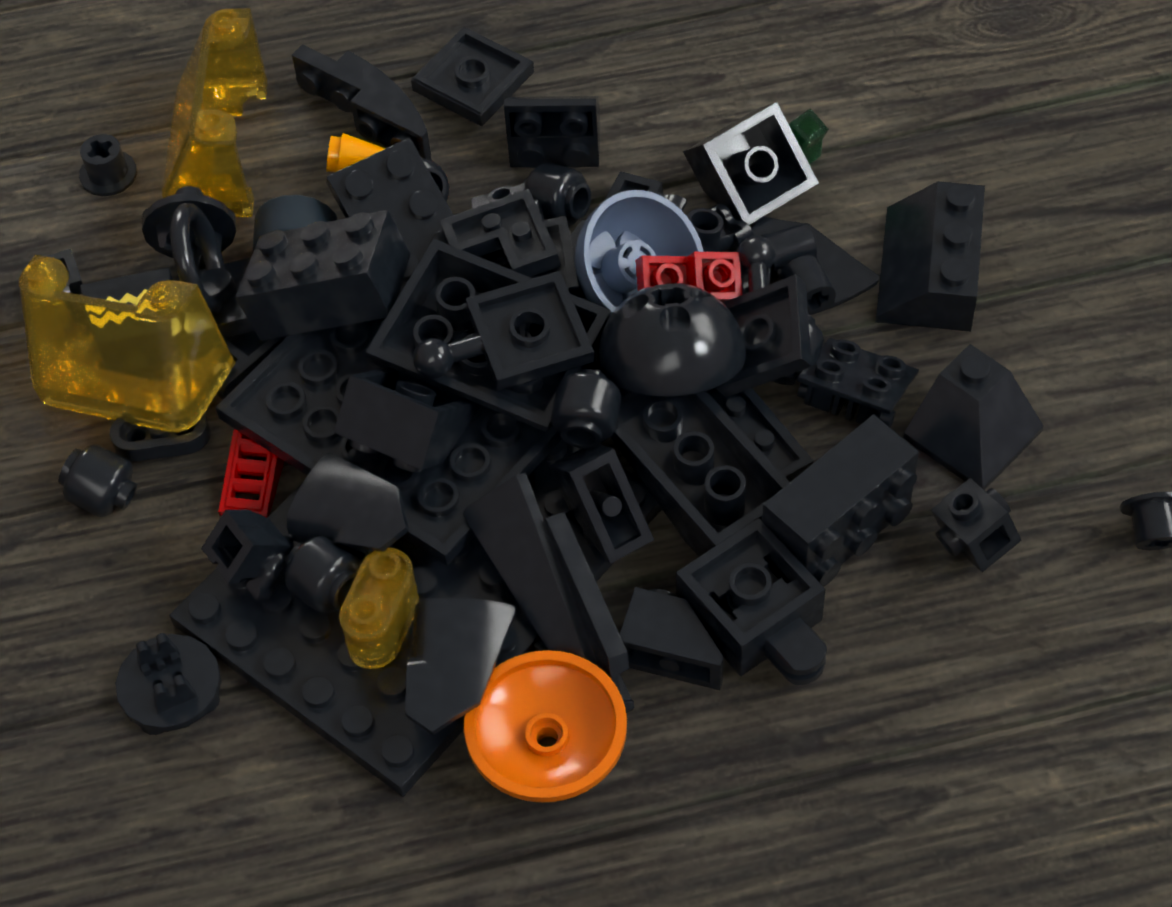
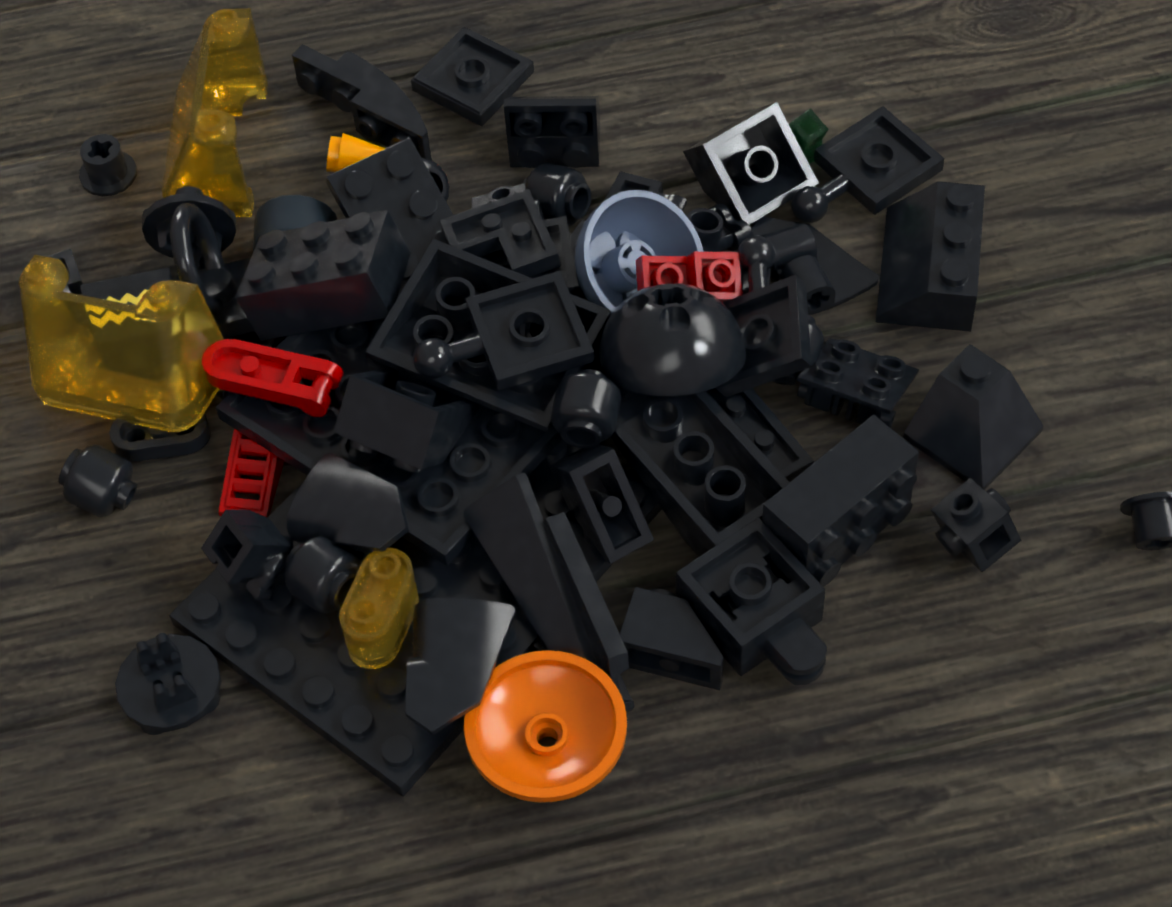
(271, 374): none -> red plate
(871, 160): none -> black plate

